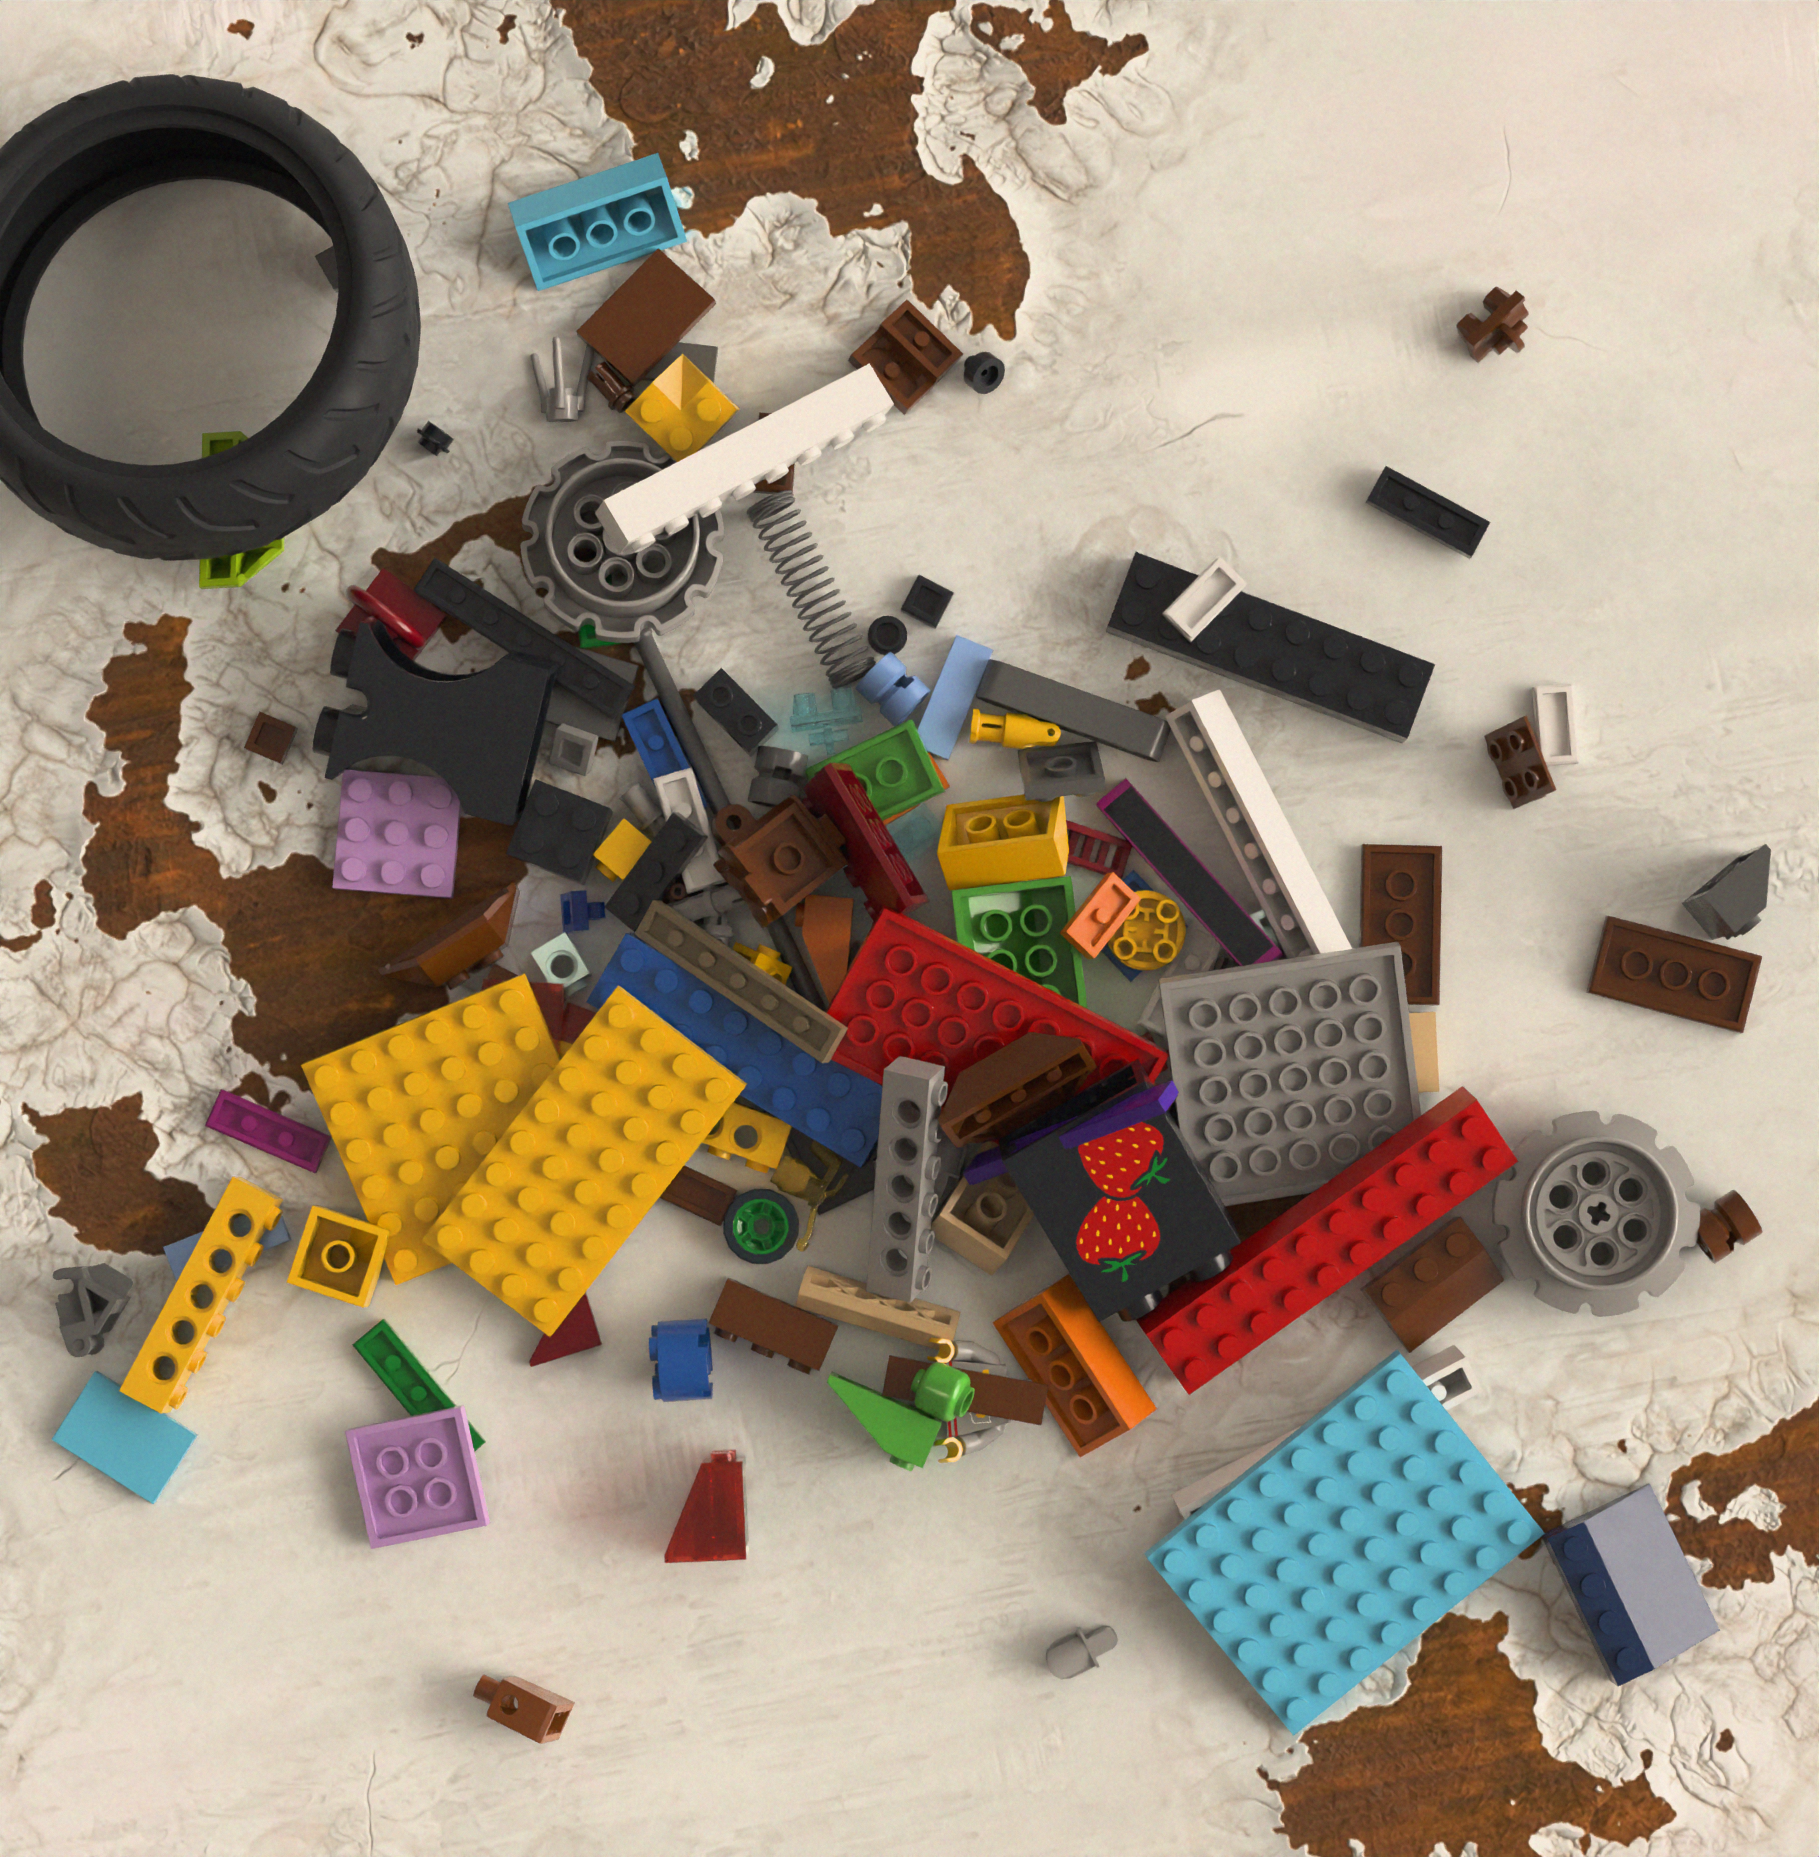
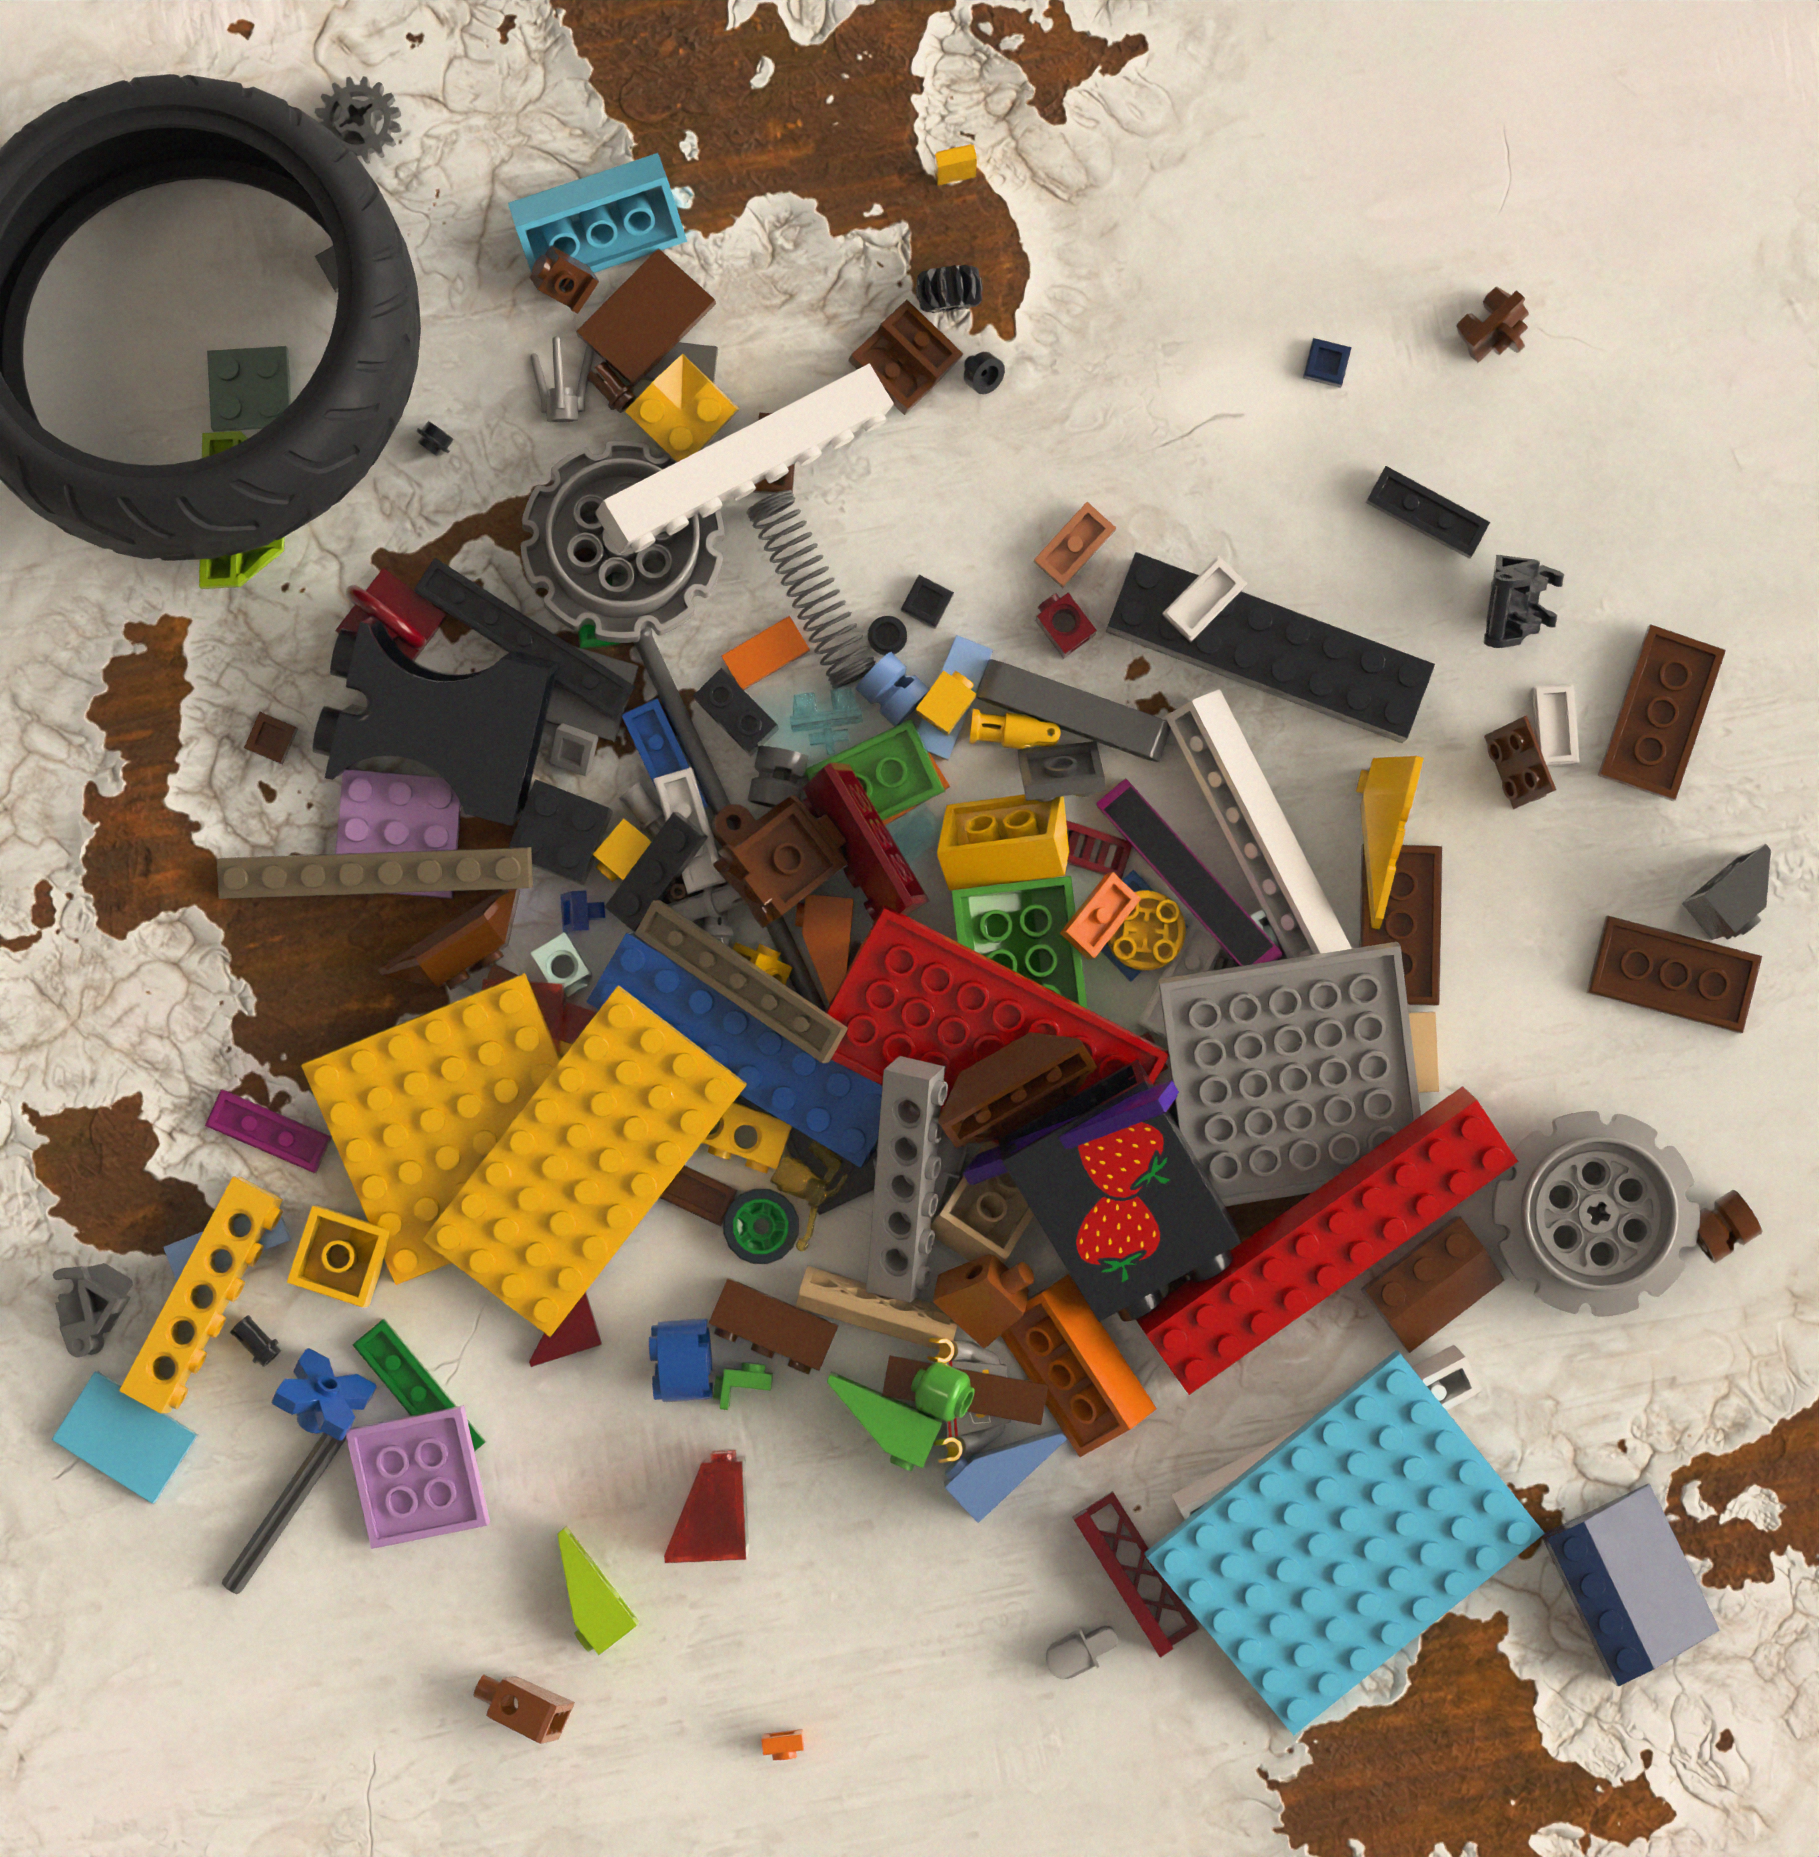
(248, 387): none -> sand green plate
(255, 1341): none -> black pin
(281, 1513): none -> dark grey axle
(322, 1399): none -> blue plant
(371, 112): none -> dark grey gear
(375, 872): none -> dark tan plate
(577, 278): none -> reddish brown brick
(594, 1602): none -> lime slope
(749, 1376): none -> bright green bracket
(765, 653): none -> orange tile
(783, 1744): none -> orange plate
(946, 701): none -> yellow brick
(949, 288): none -> black gear
(955, 164): none -> yellow tile
(984, 1296): none -> dark orange torso
(994, 1473): none -> medium blue slope
(1064, 641): none -> dark red brick
(1074, 544): none -> nougat plate
(1122, 1581): none -> dark red fence
(1327, 362): none -> dark blue tile
(1384, 810): none -> yellow wedge
(1515, 598): none -> black piece
(1661, 712): none -> reddish brown plate

